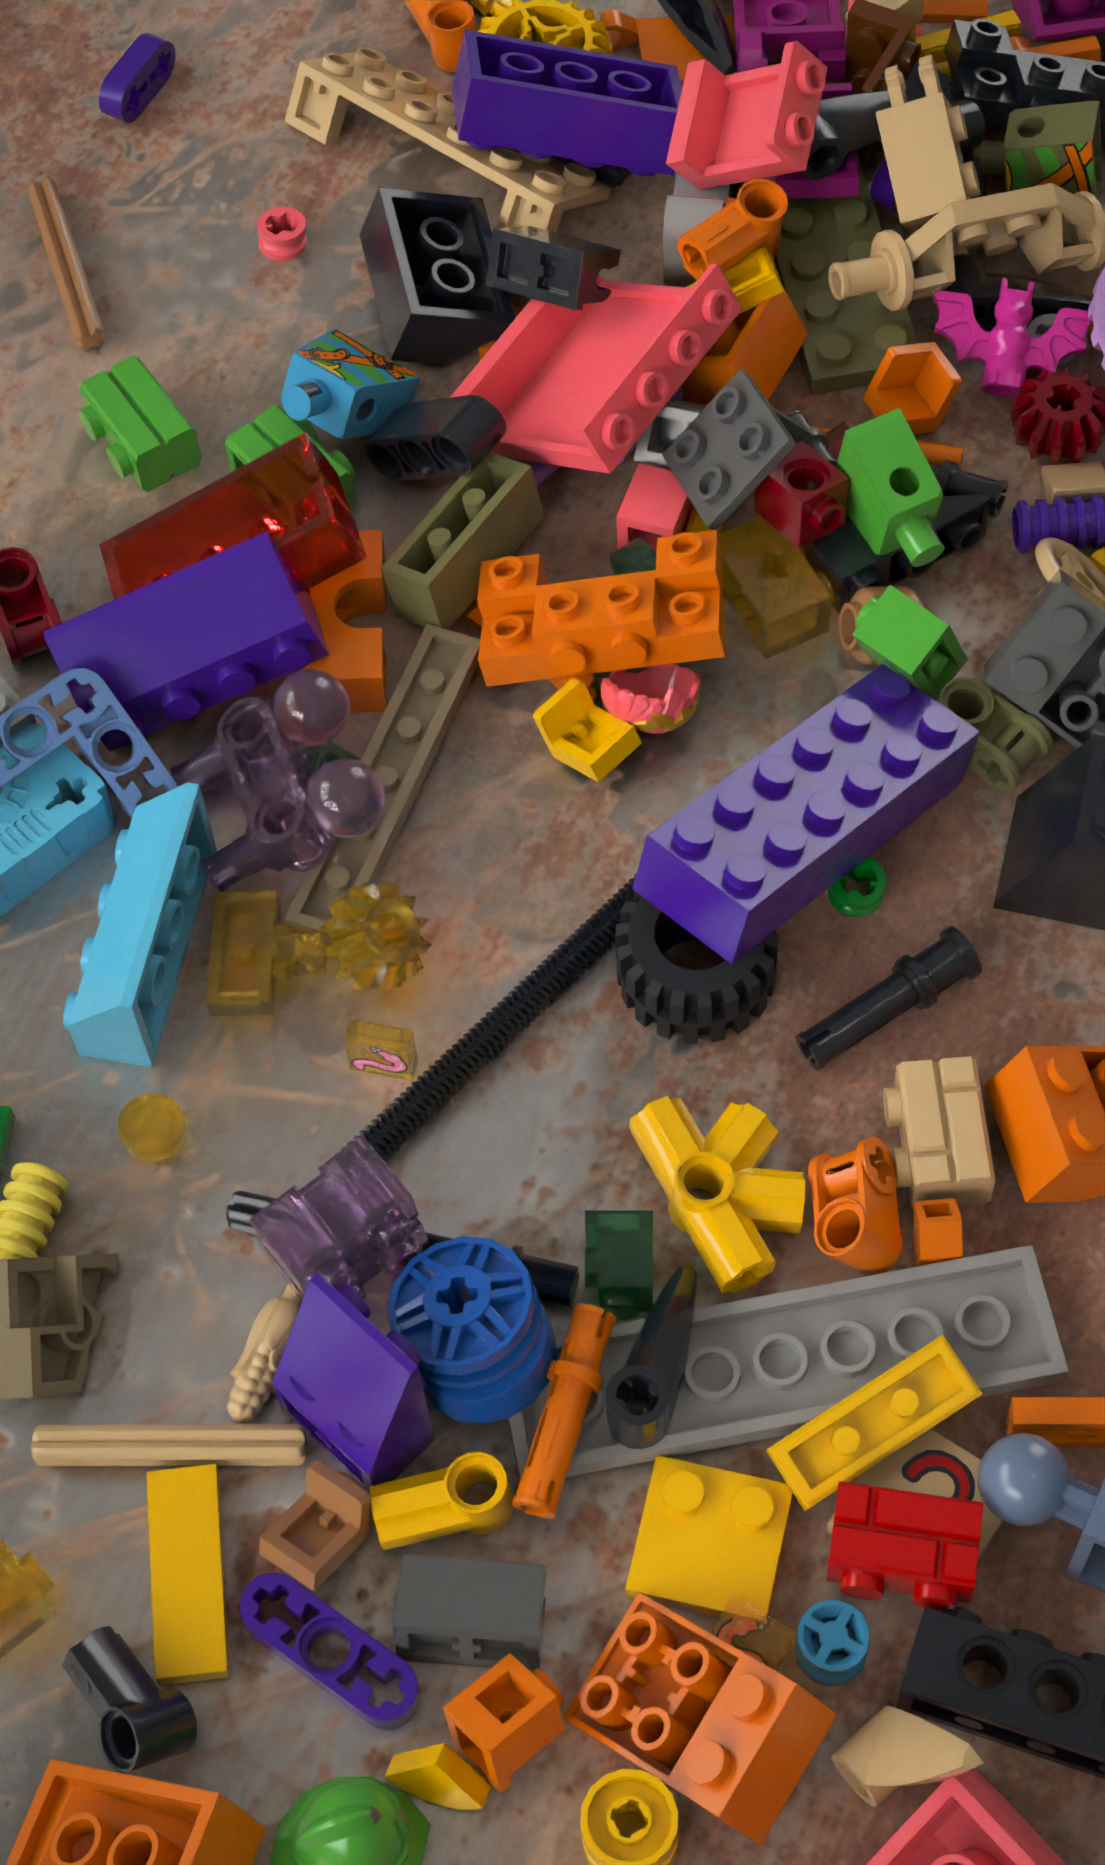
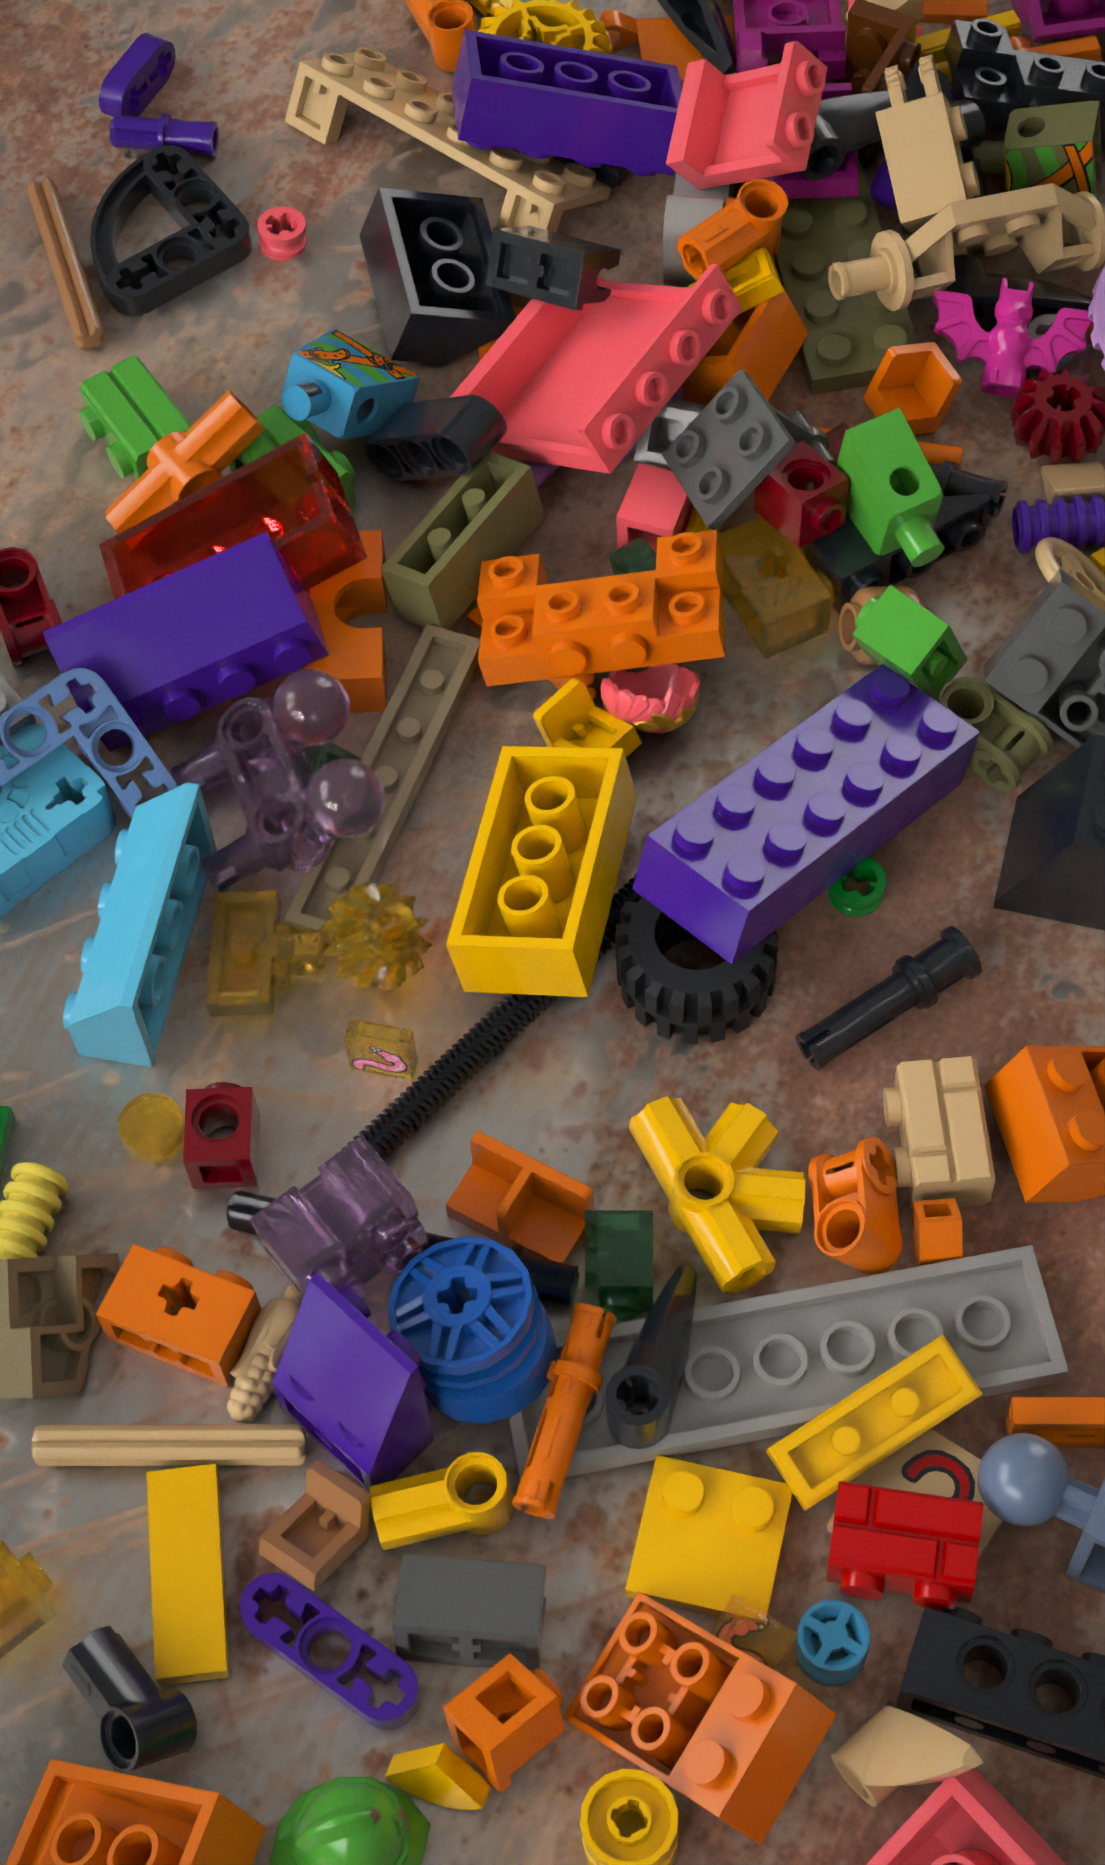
(151, 133): none -> dark purple axle
(187, 461): none -> orange piece
(194, 240): none -> black beam
(197, 1340): none -> orange brick
(228, 1160): none -> dark red brick
(521, 1201): none -> orange panel
(543, 871): none -> yellow brick

